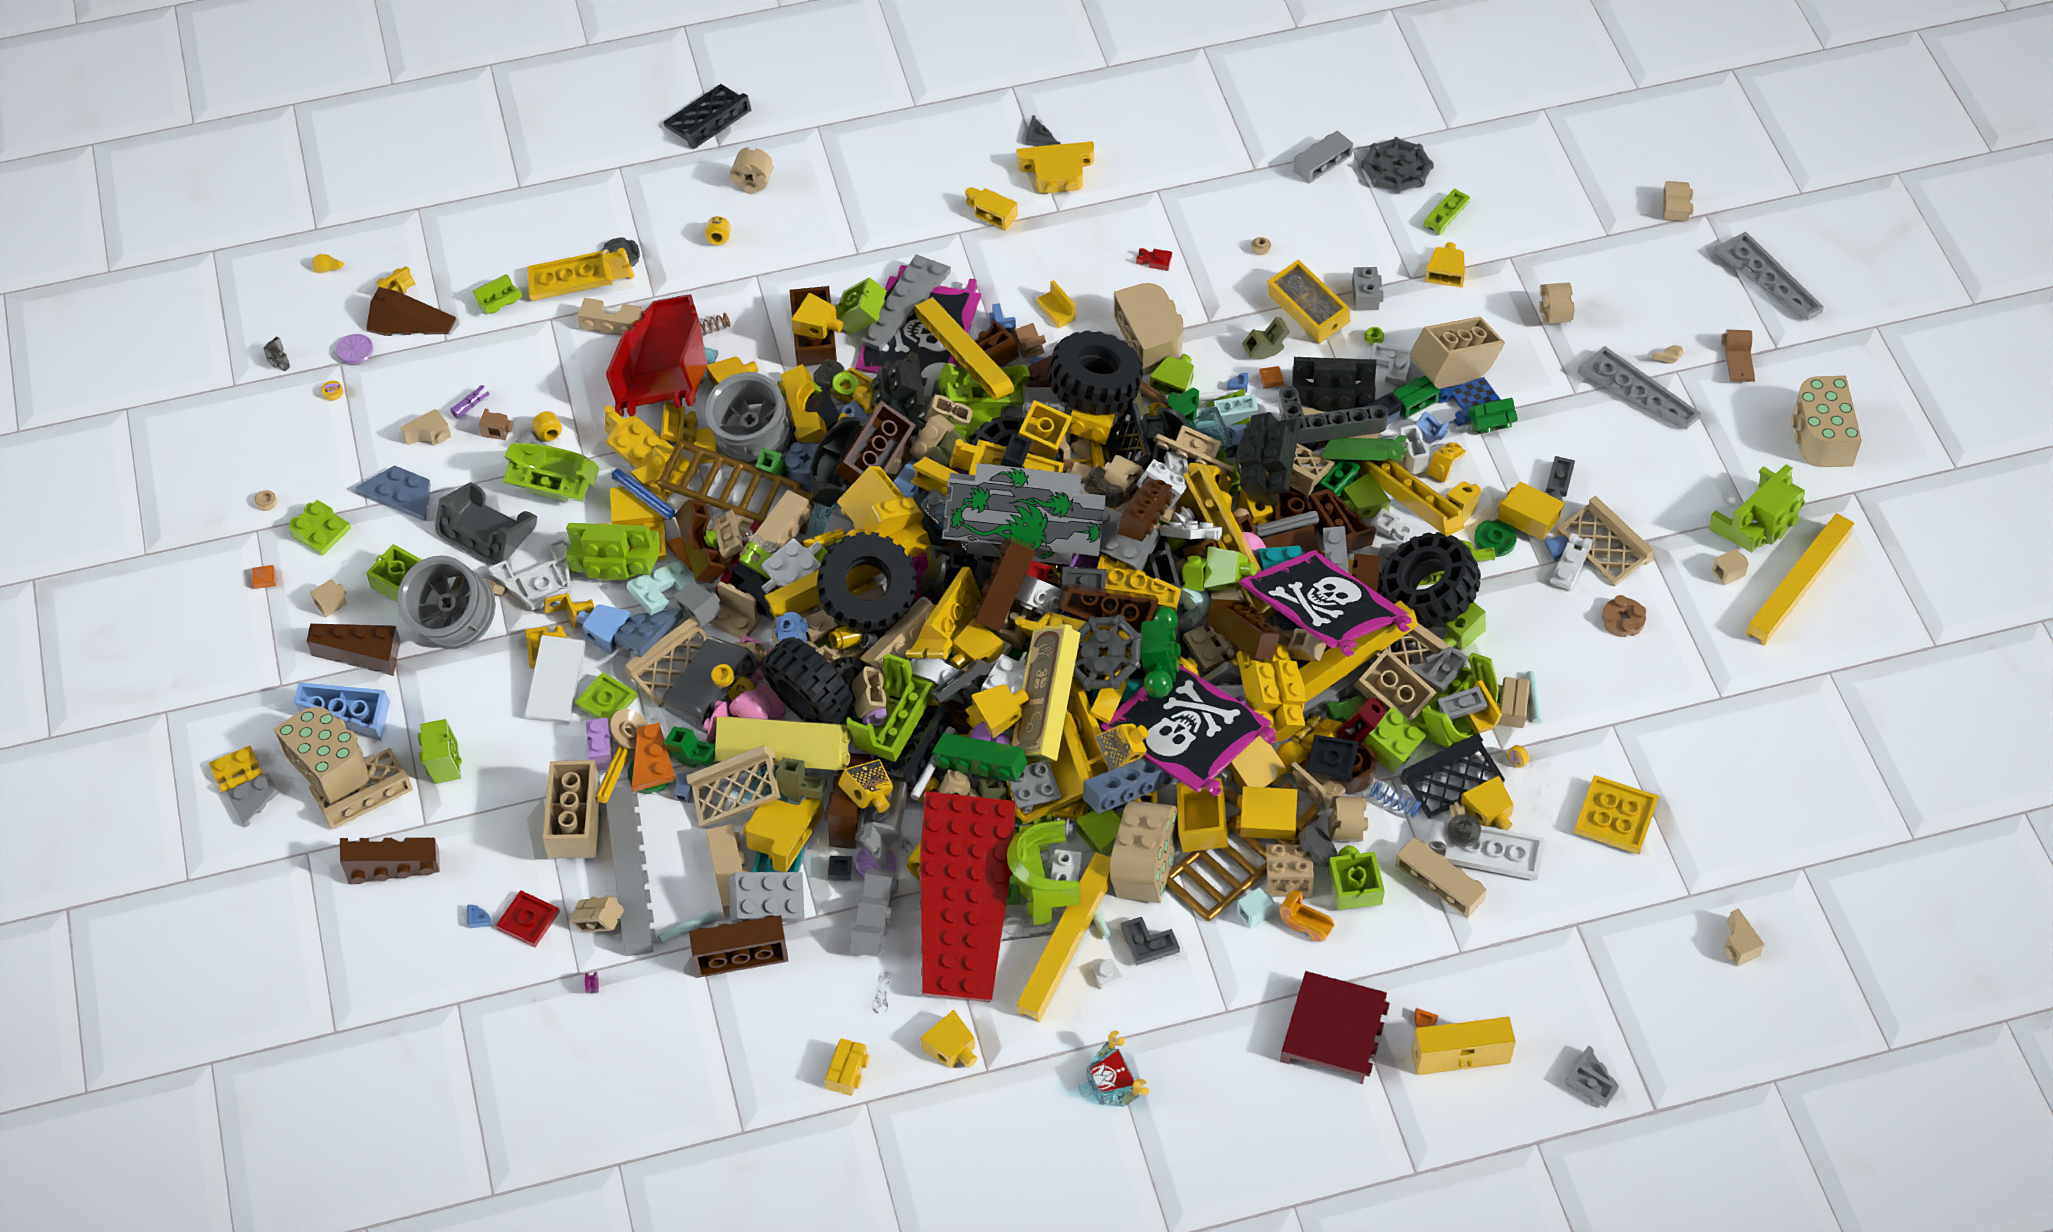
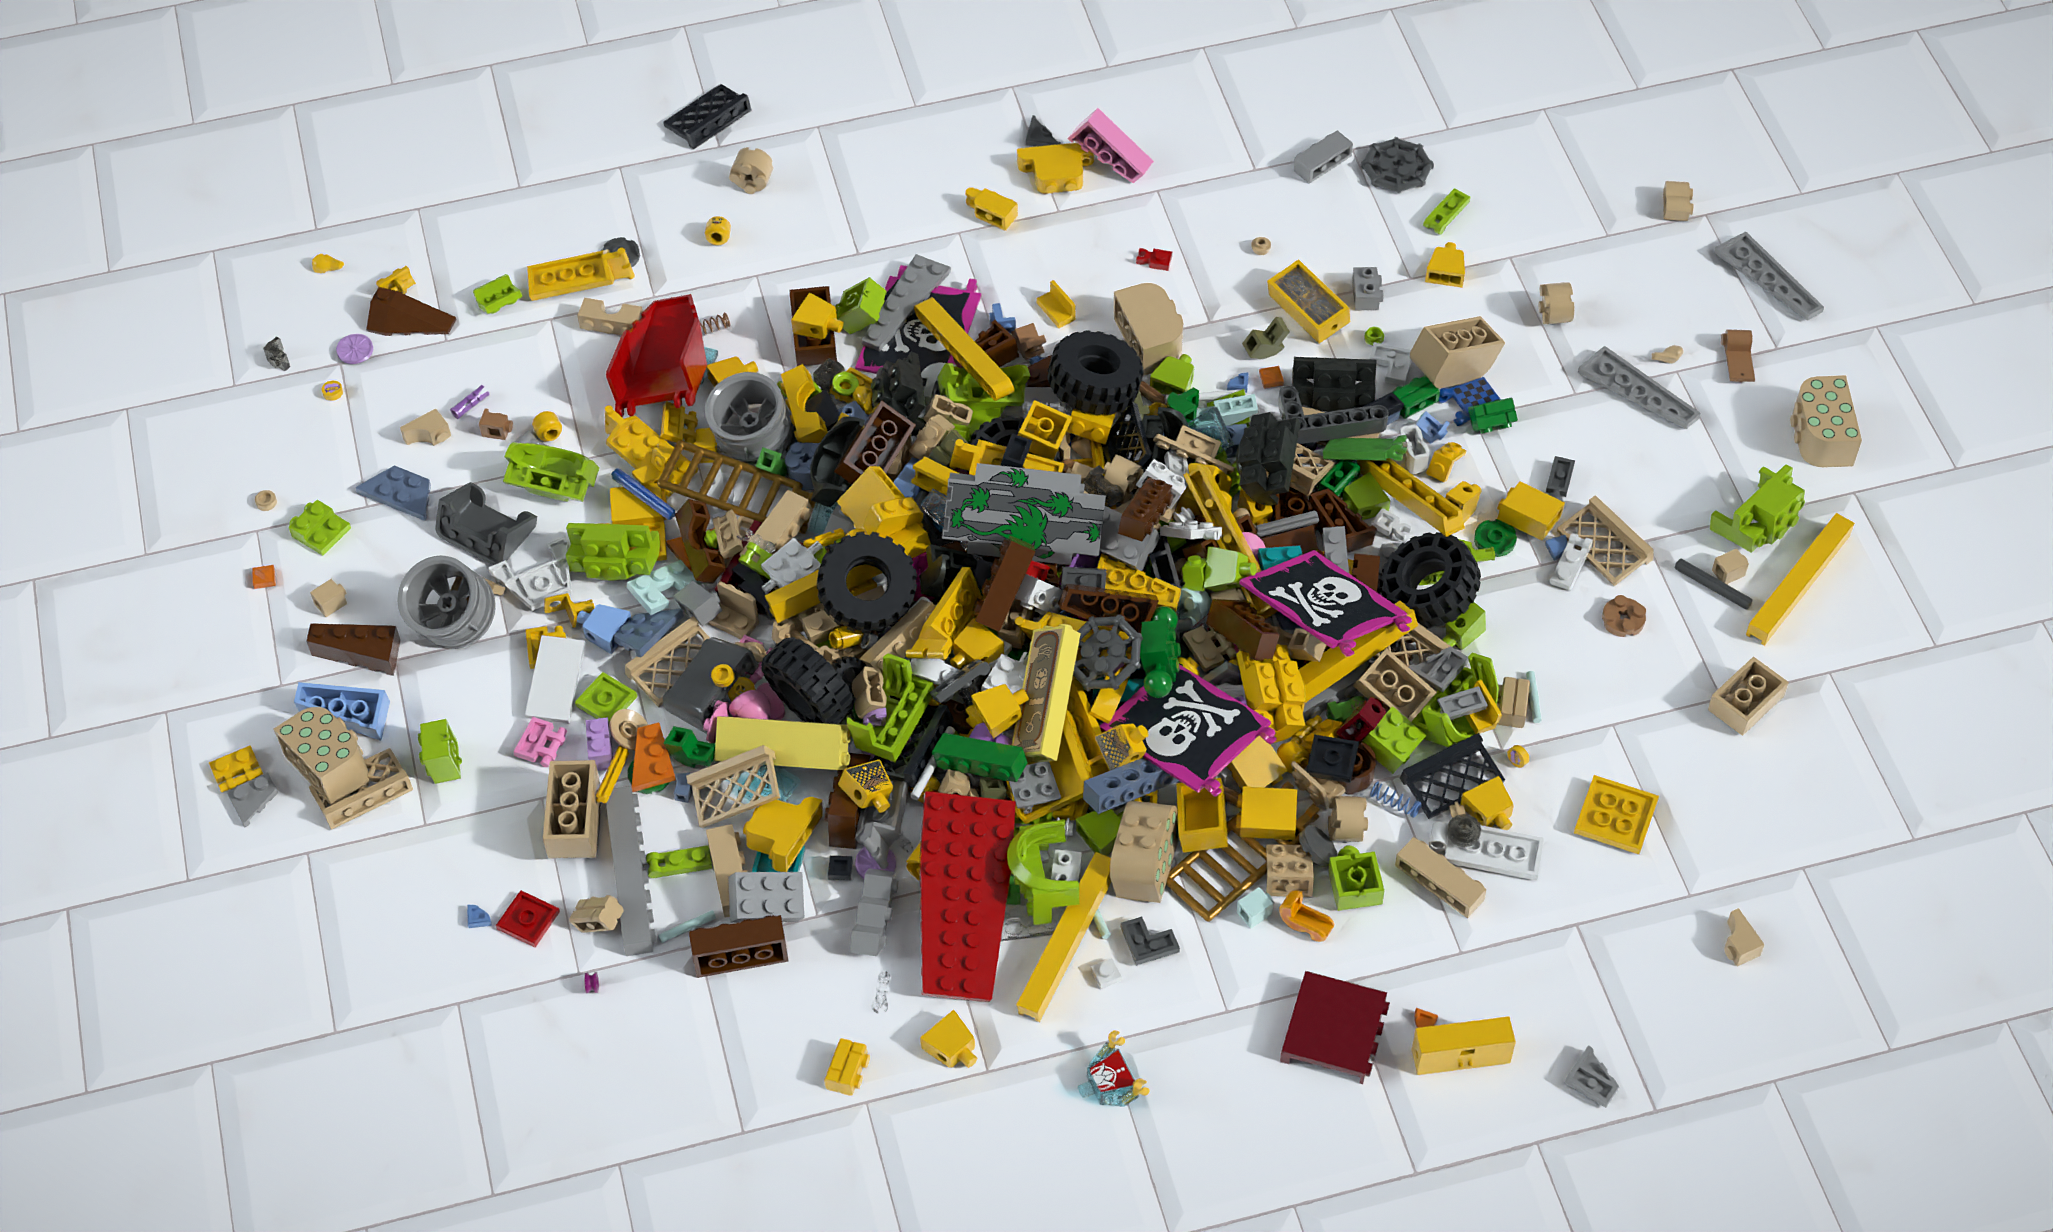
(388, 858): reddish brown wedge -> none
(389, 572): lime brick -> none
(533, 741): none -> bright pink plate
(679, 861): none -> lime plate
(791, 625): medium blue brick -> none
(794, 782): olive brick -> none
(1111, 146): none -> bright pink wedge
(1713, 583): none -> dark grey axle
(1748, 695): none -> tan brick

